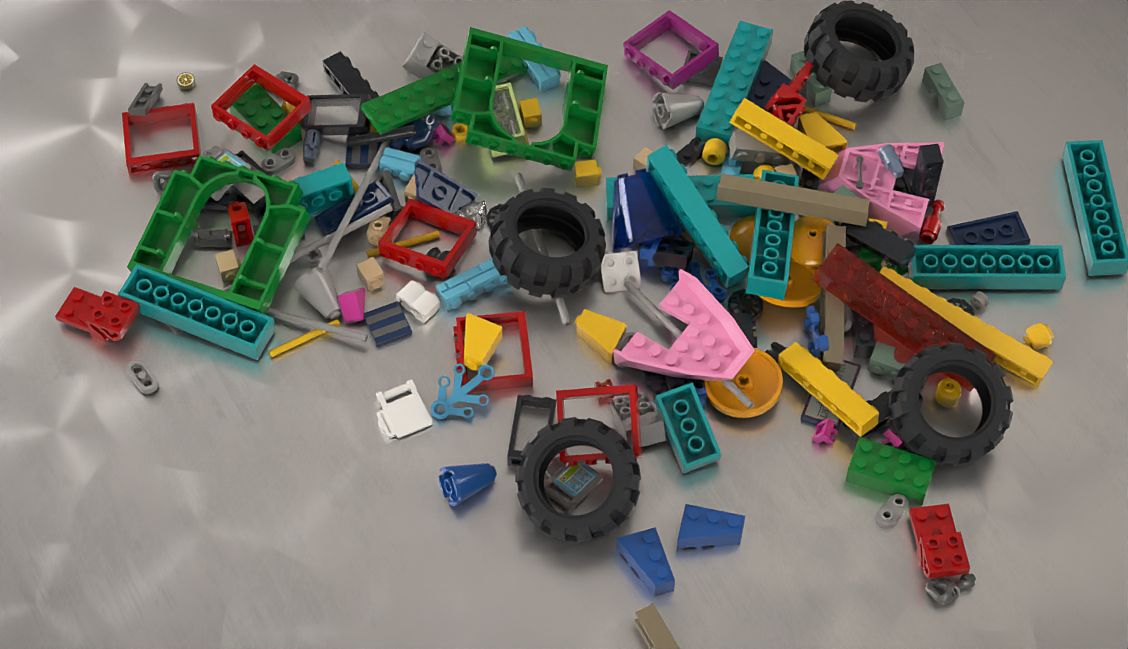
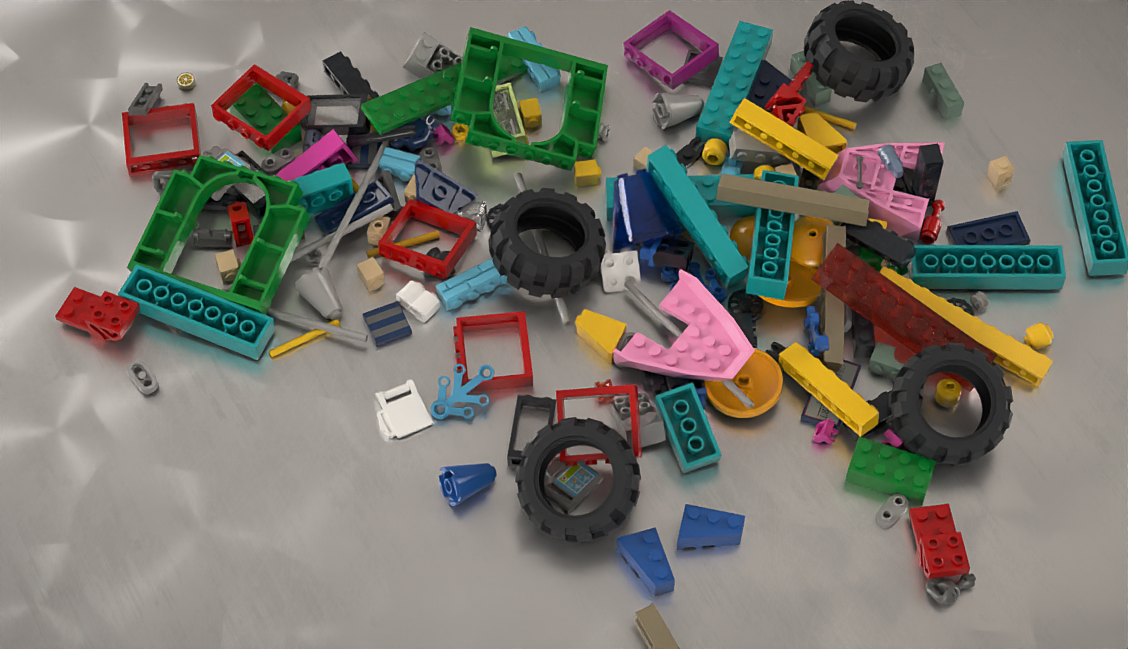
(321, 155): none -> dark pink wedge
(352, 305): dark pink slope -> none
(480, 341): yellow slope -> none
(603, 131): none -> light grey bush
(1000, 171): none -> tan brick

